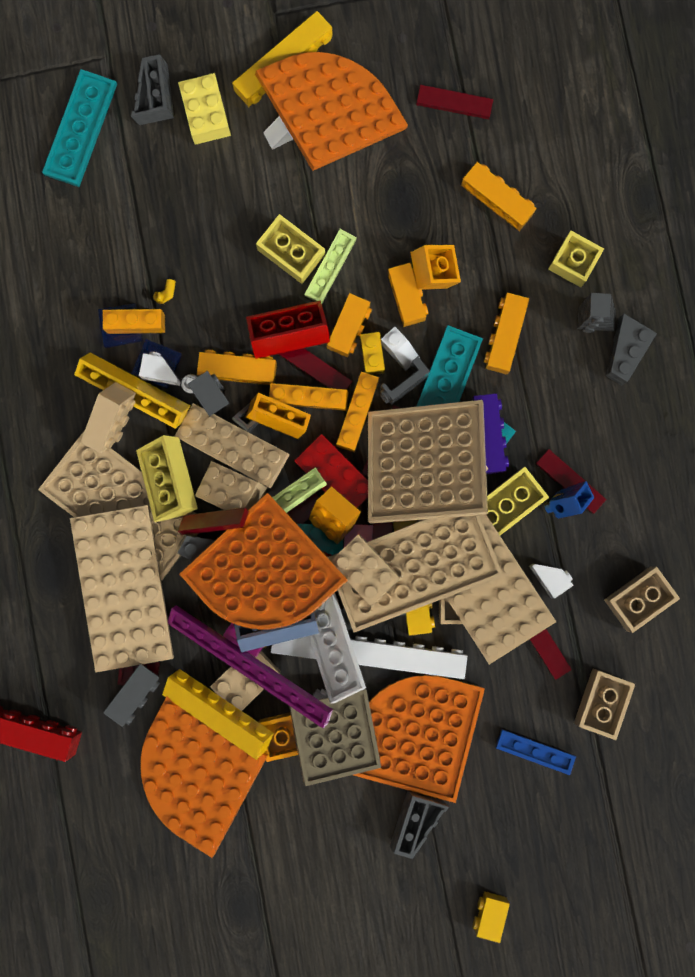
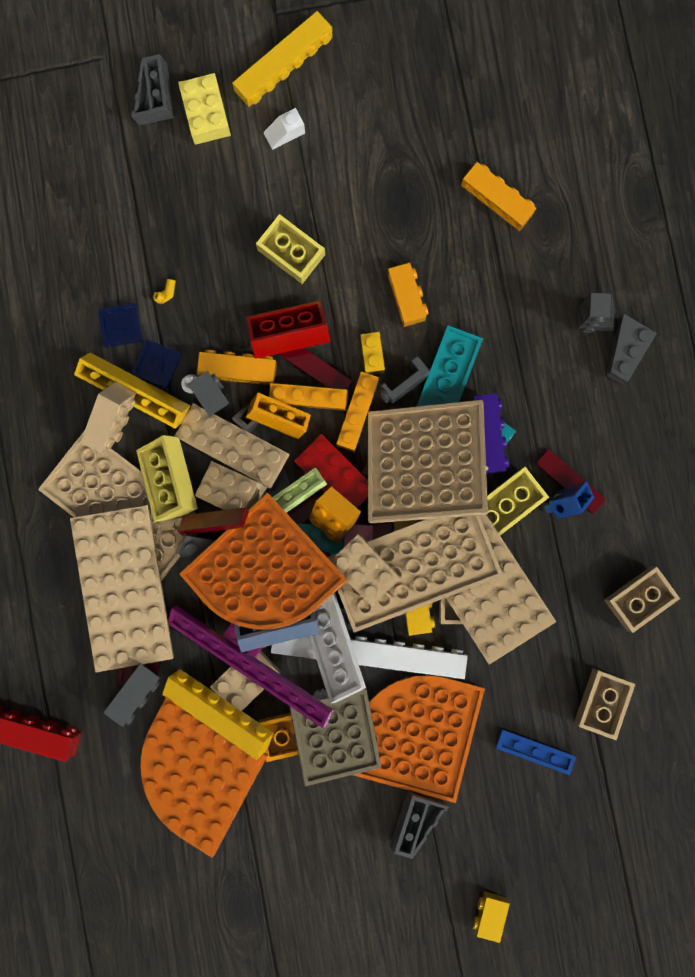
(79, 128): teal plate -> none
(134, 321): light orange brick -> none
(157, 369): white slope -> none
(330, 105): orange plate -> none
(330, 266): yellowish green plate -> none
(349, 325): light orange brick -> none
(399, 348): white slope -> none
(435, 267): light orange brick -> none
(454, 102): dark red tile -> none
(507, 333): light orange brick -> none
(550, 654): dark red tile -> none
(552, 579): white slope -> none
(576, 259): light yellow brick -> none

